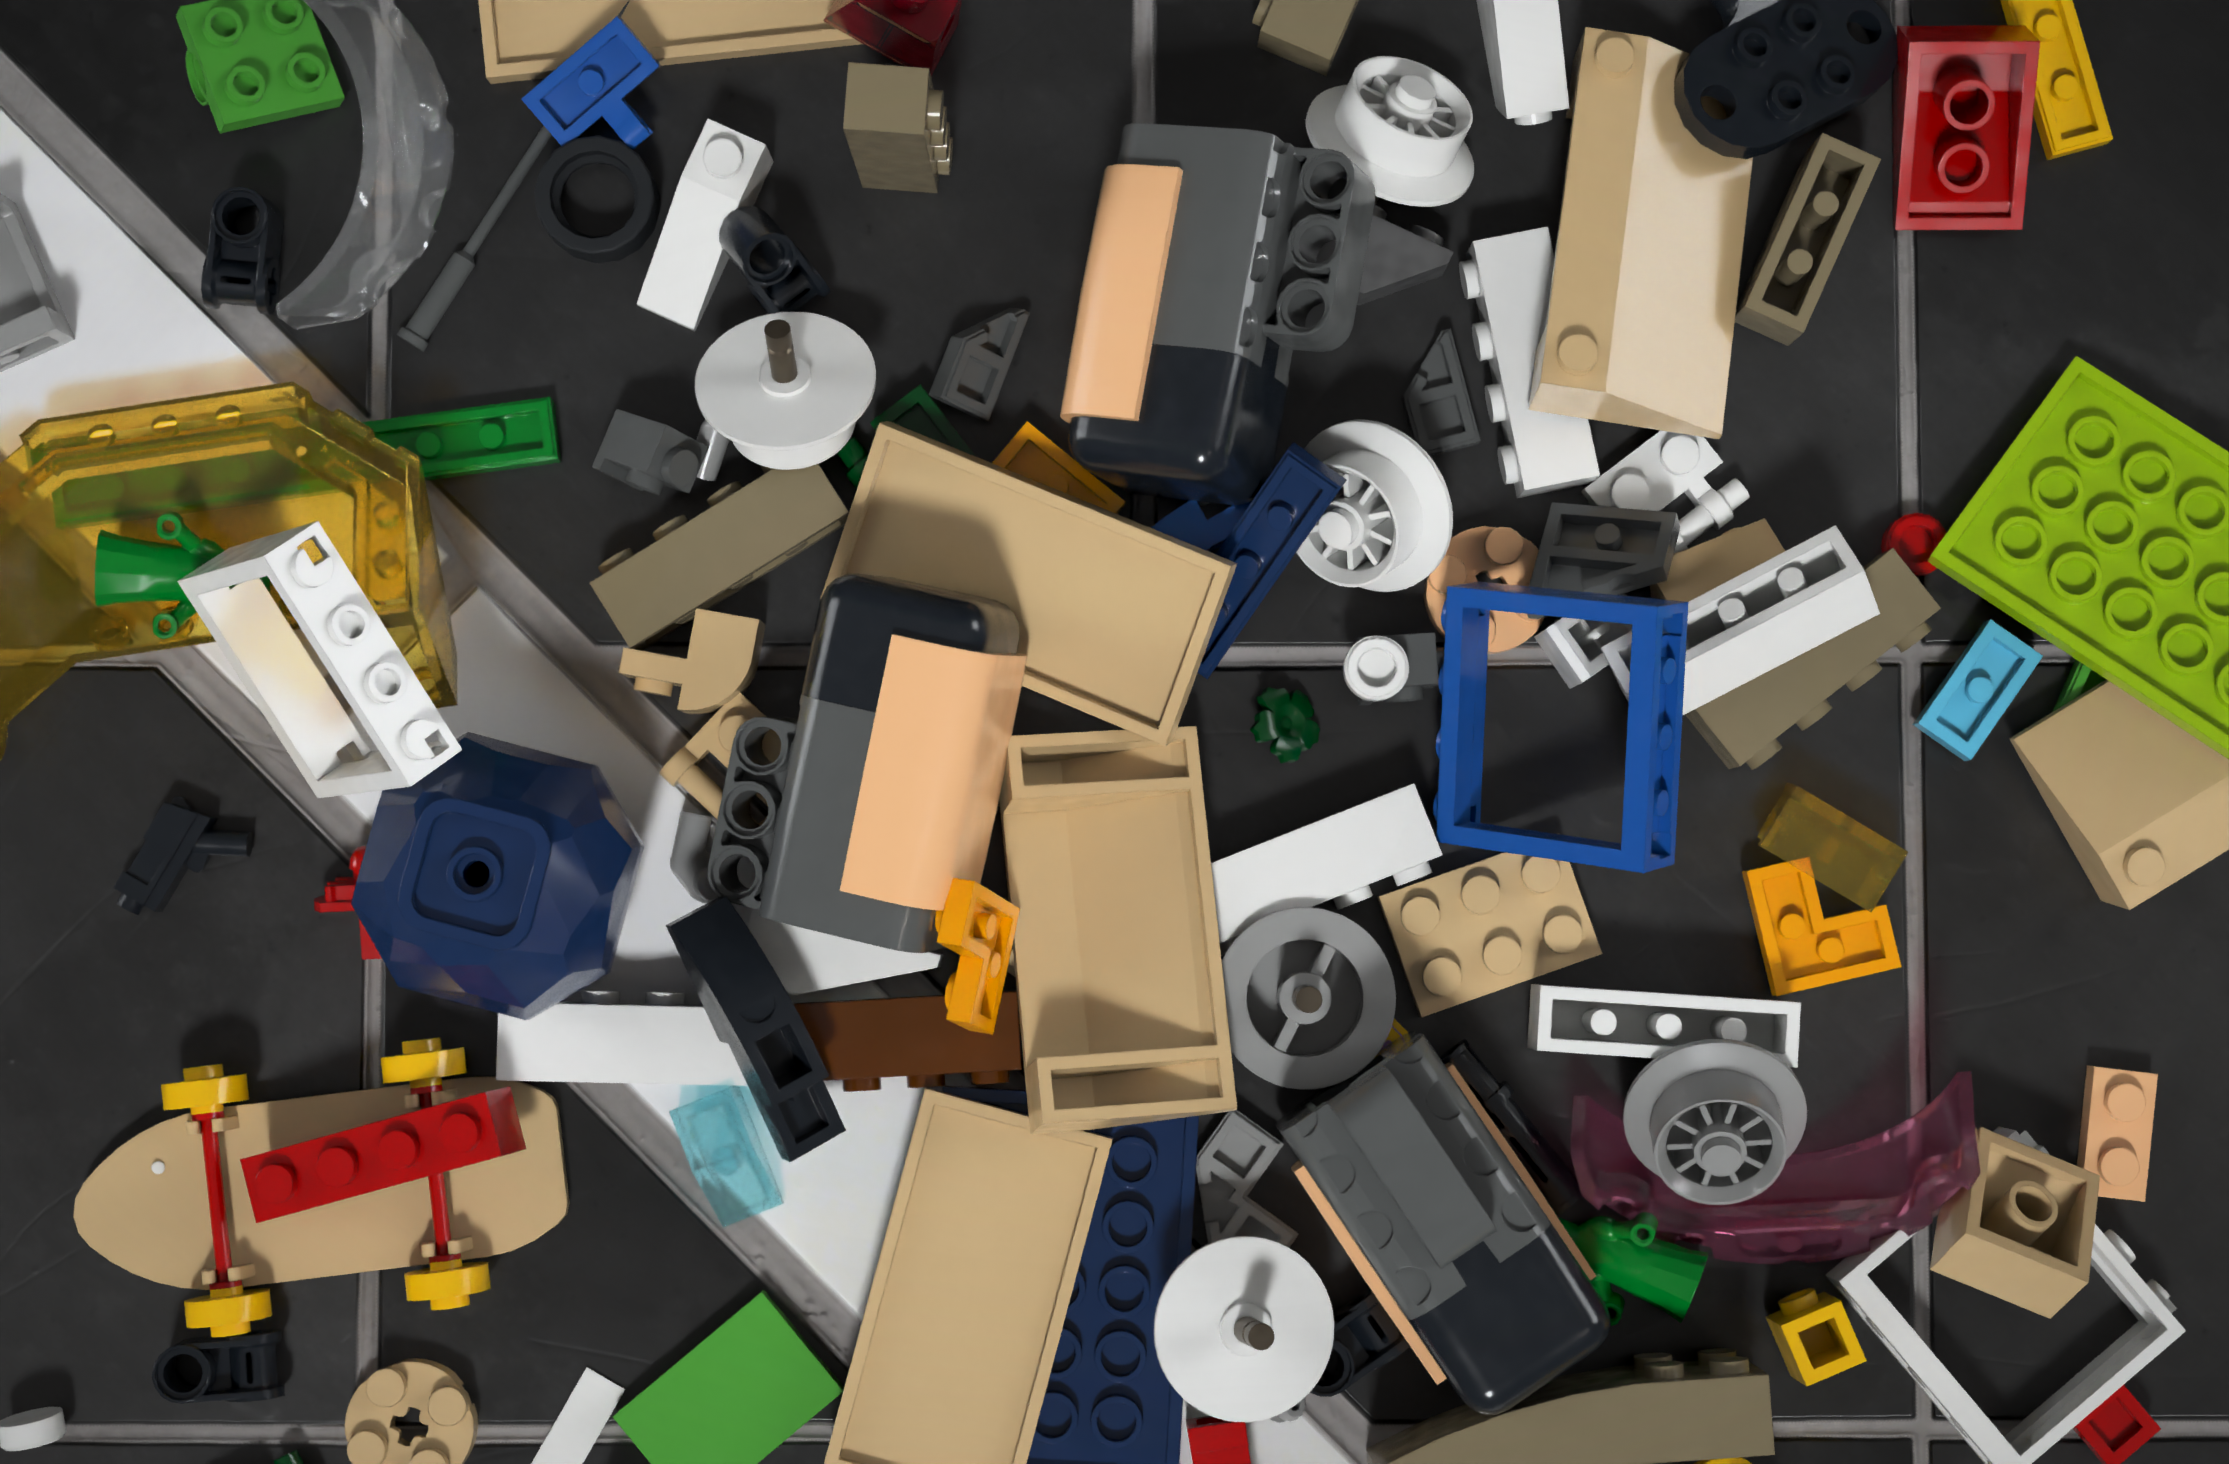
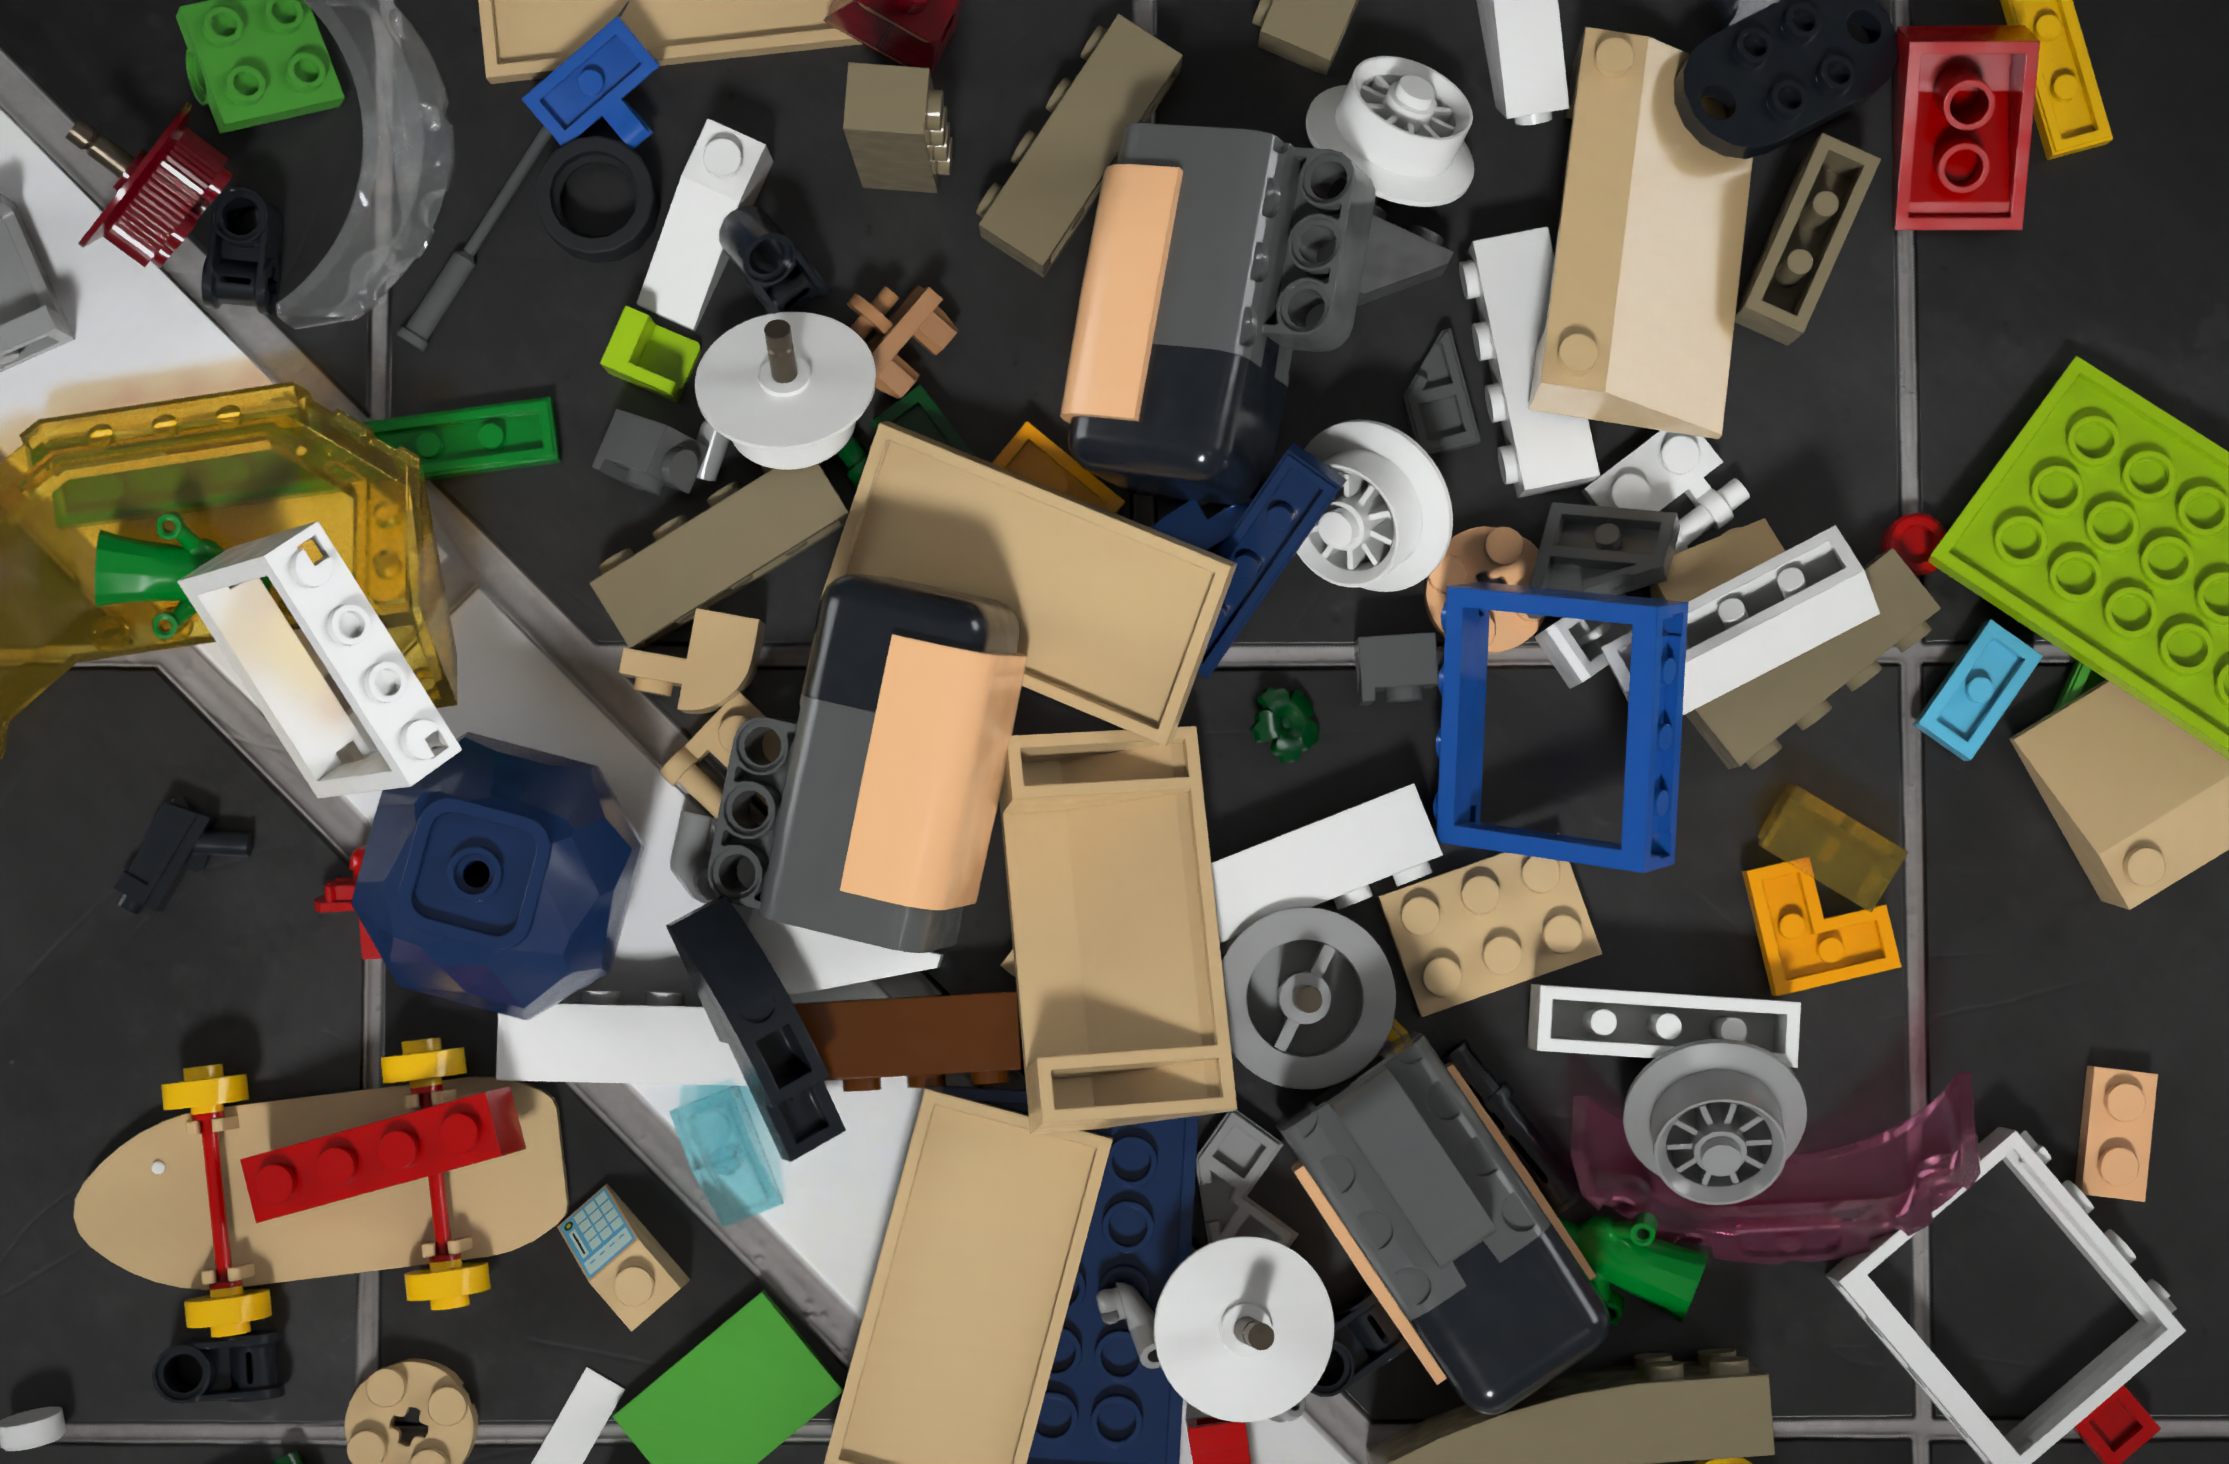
(157, 191): none -> dark red piece
(621, 1257): none -> tan slope
(650, 355): none -> lime panel
(916, 318): none -> medium nougat hips
(978, 363): dark grey tile -> none
(982, 932): light orange plate -> none
(1065, 163): none -> dark tan brick
(1128, 1304): none -> light grey arm
(1375, 668): white tile -> none
(1814, 1336): yellow brick -> none
(2020, 1227): tan slope -> none

